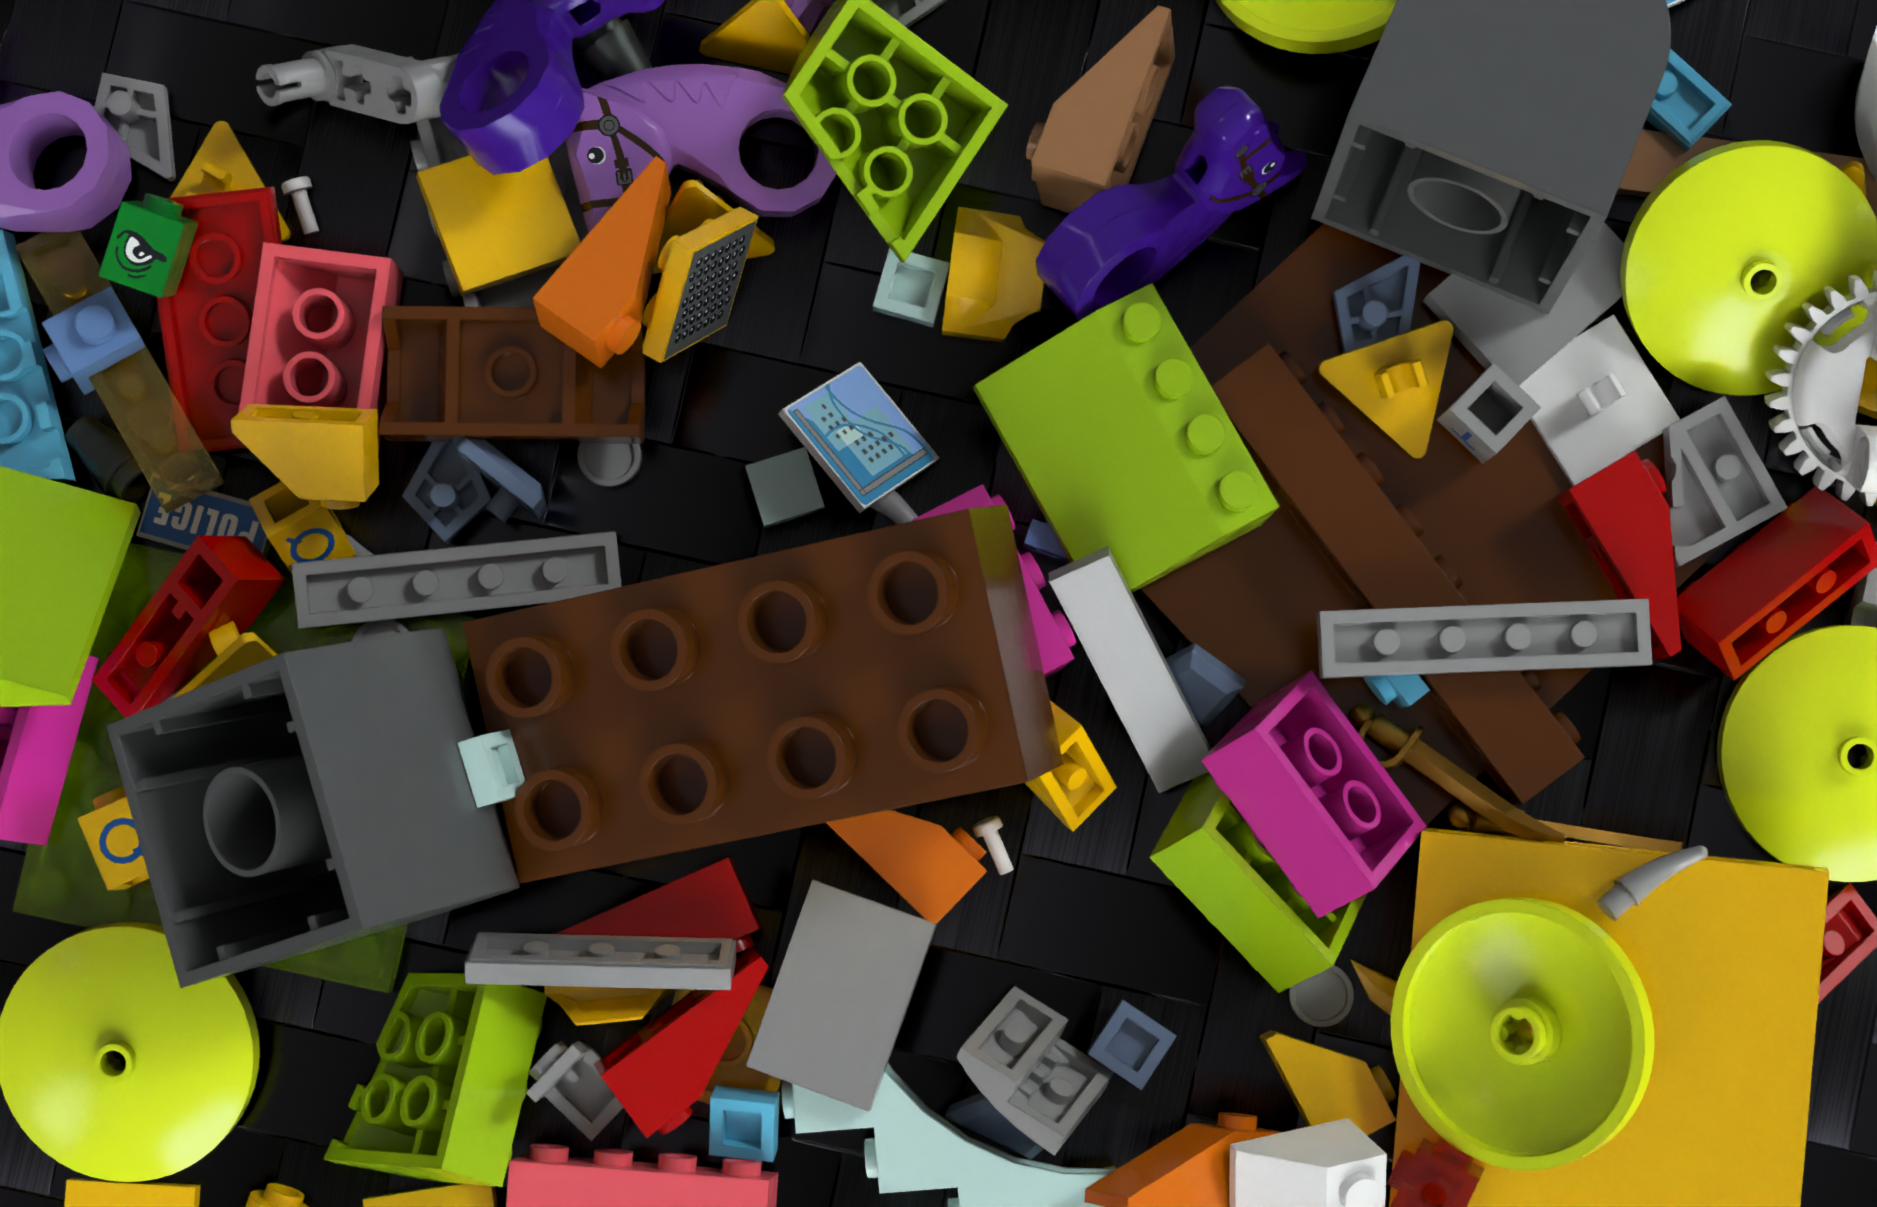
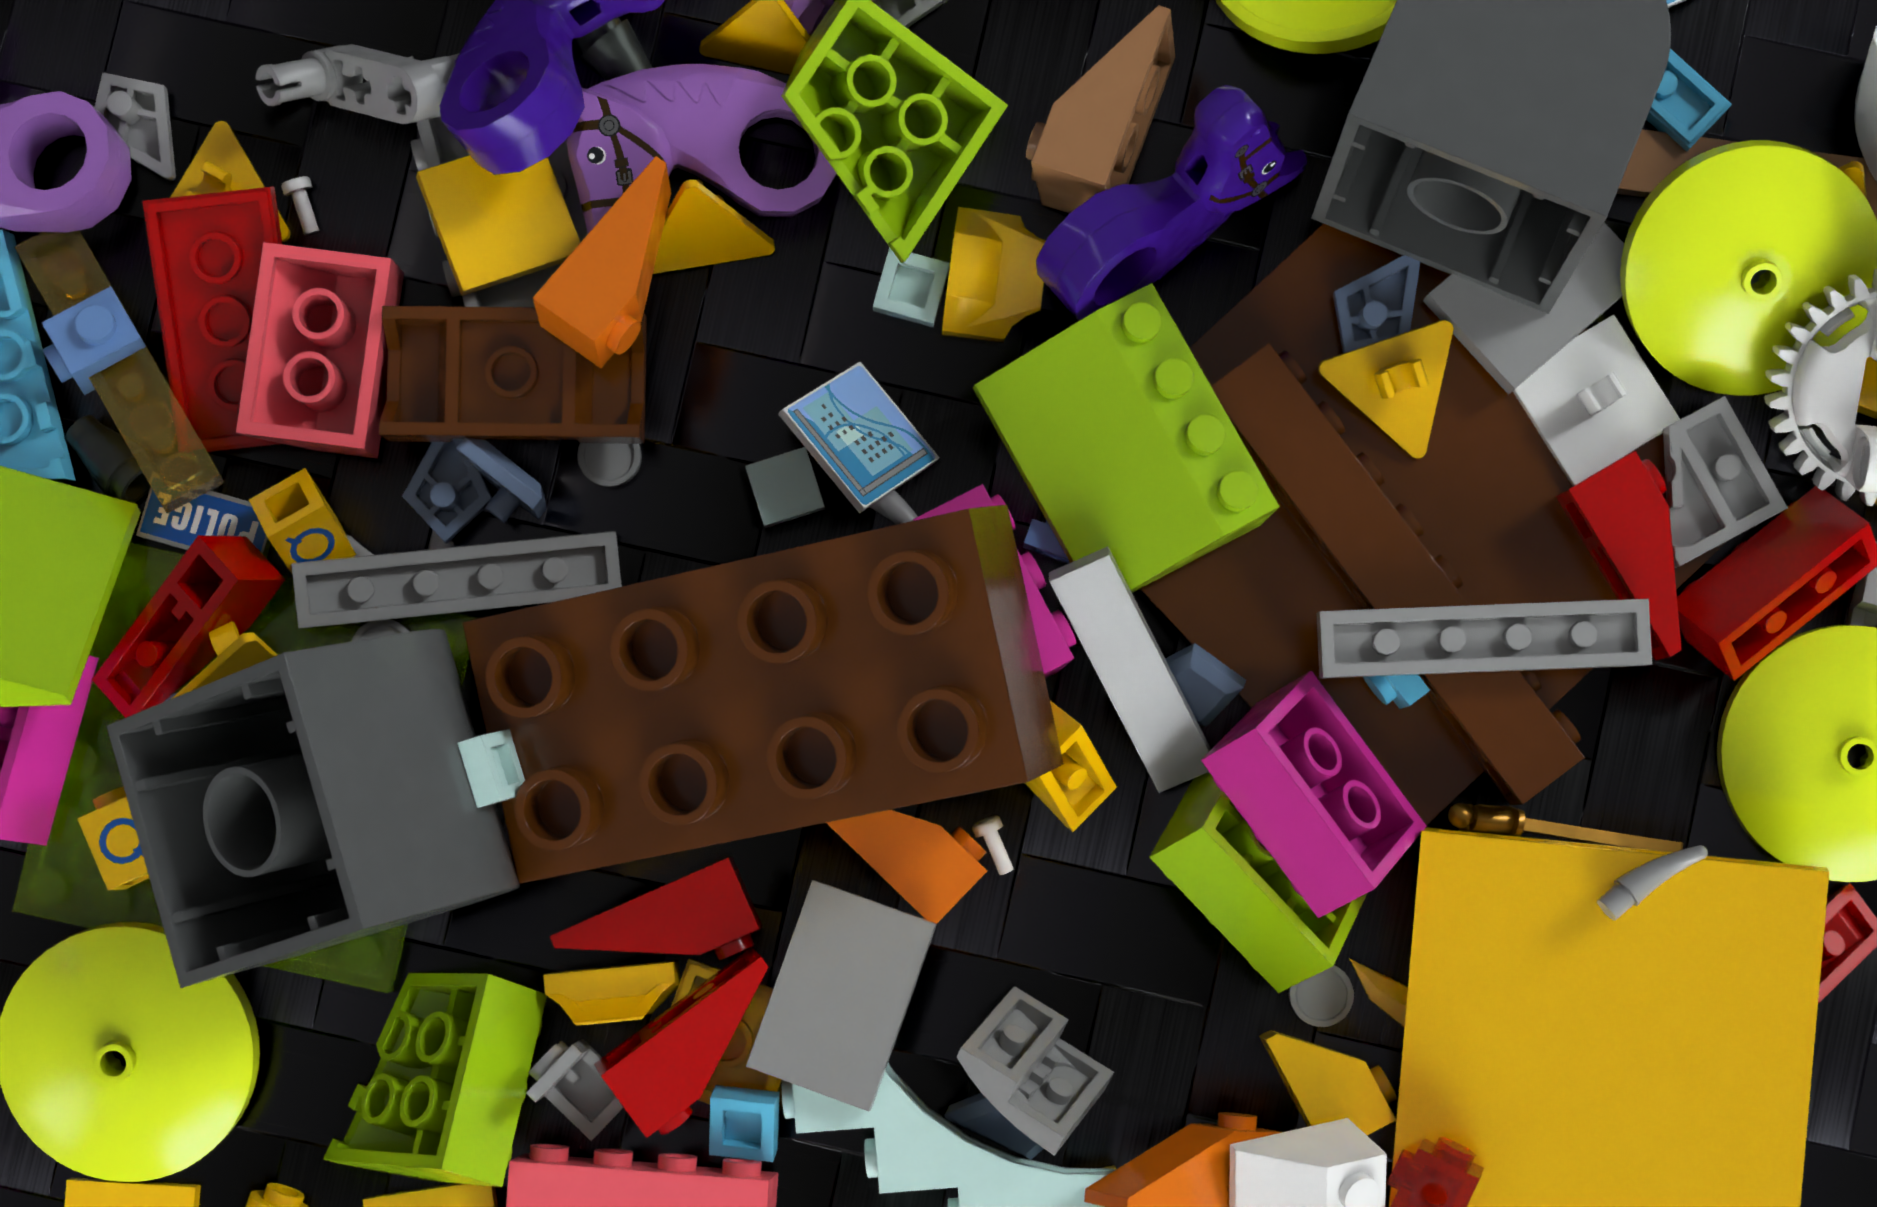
(149, 246): green brick -> none
(315, 450): yellow slope -> none
(601, 961): light grey tile -> none
(697, 283): tile -> none
(1131, 1044): sand blue plate -> none
(1447, 775): pearl gold sword -> none
(1468, 1045): neon yellow dish -> none
(1488, 413): light grey brick -> none

